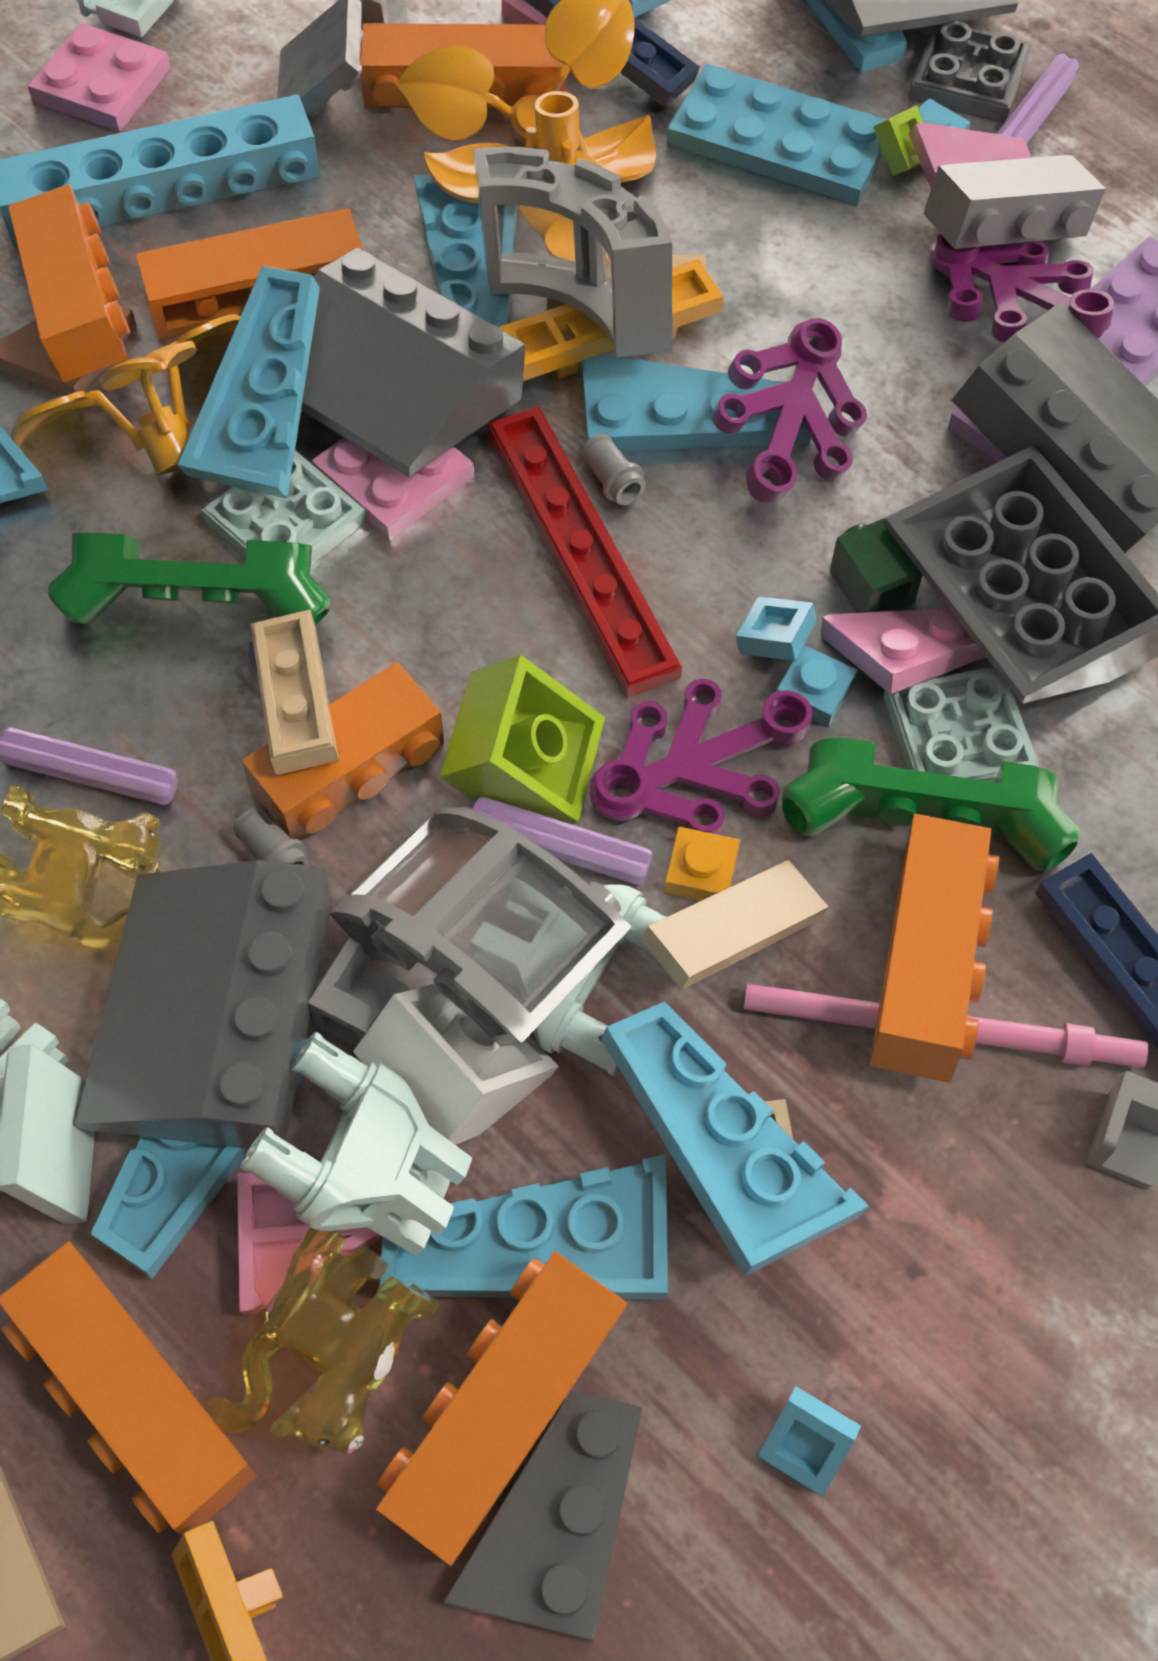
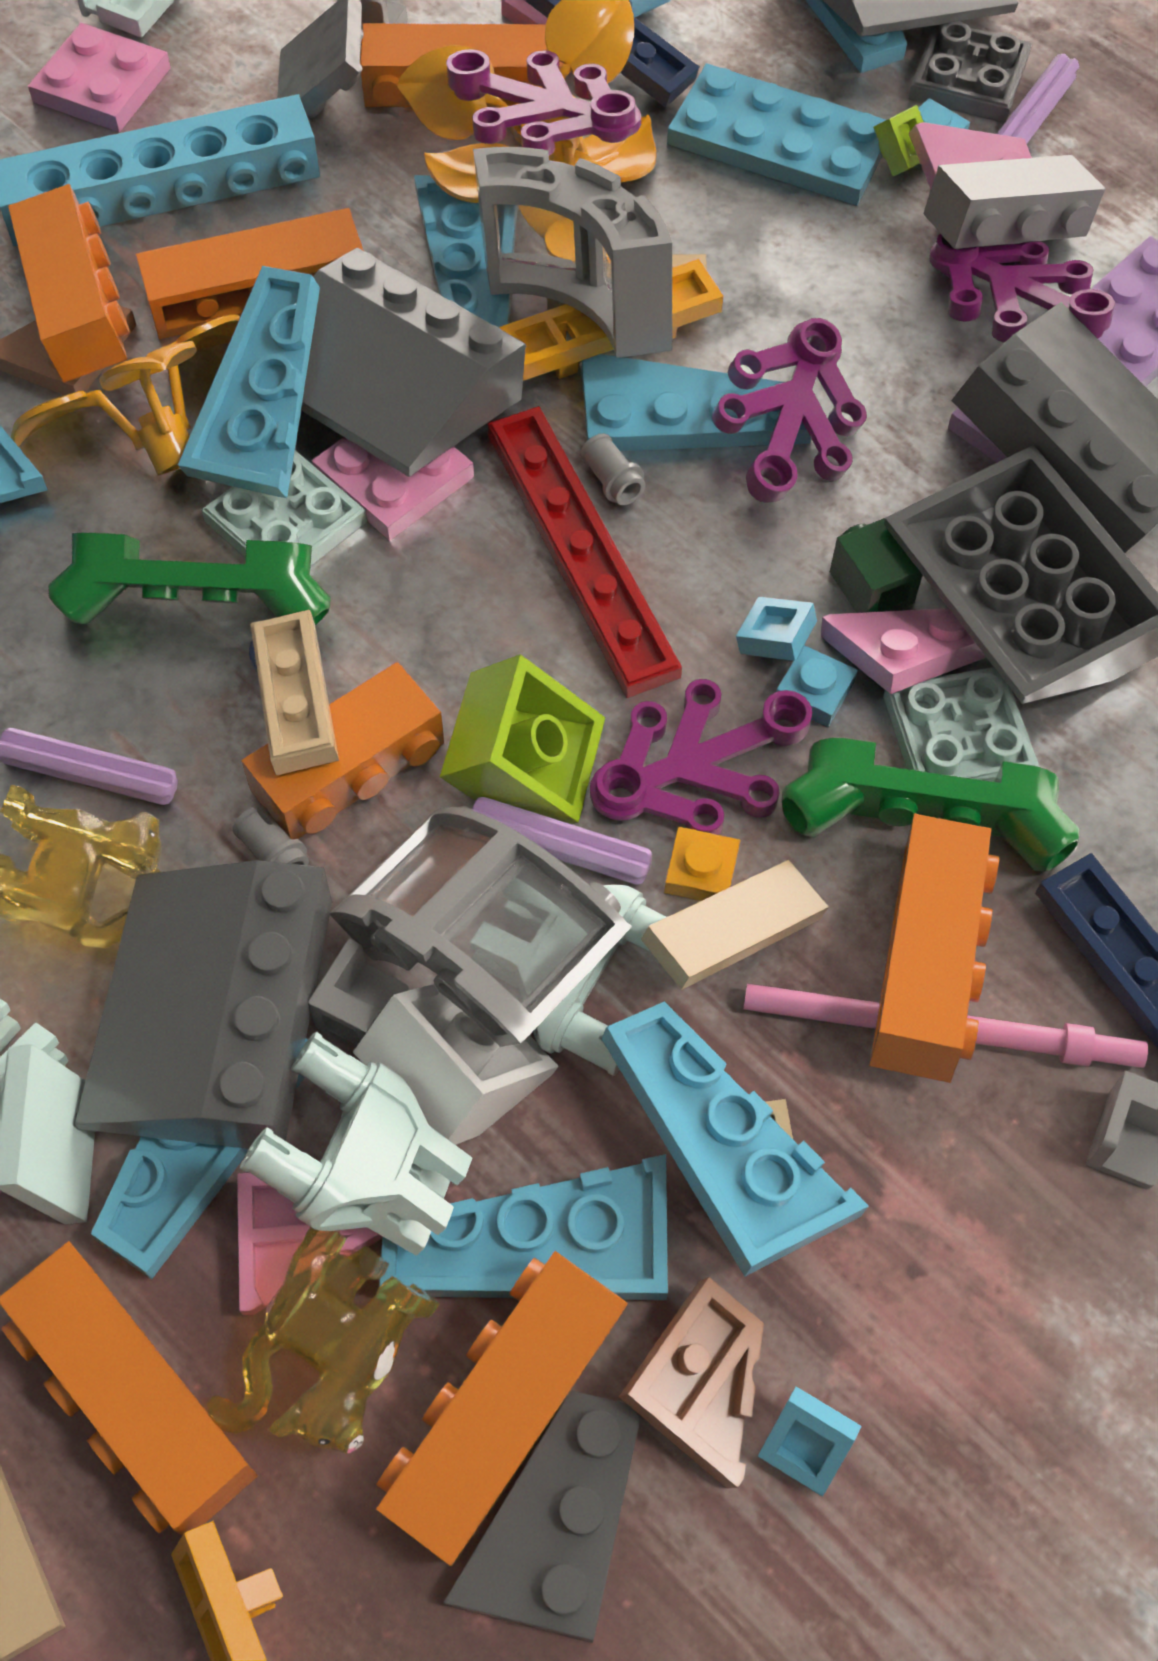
(608, 115): none -> magenta plant
(700, 1380): none -> wing

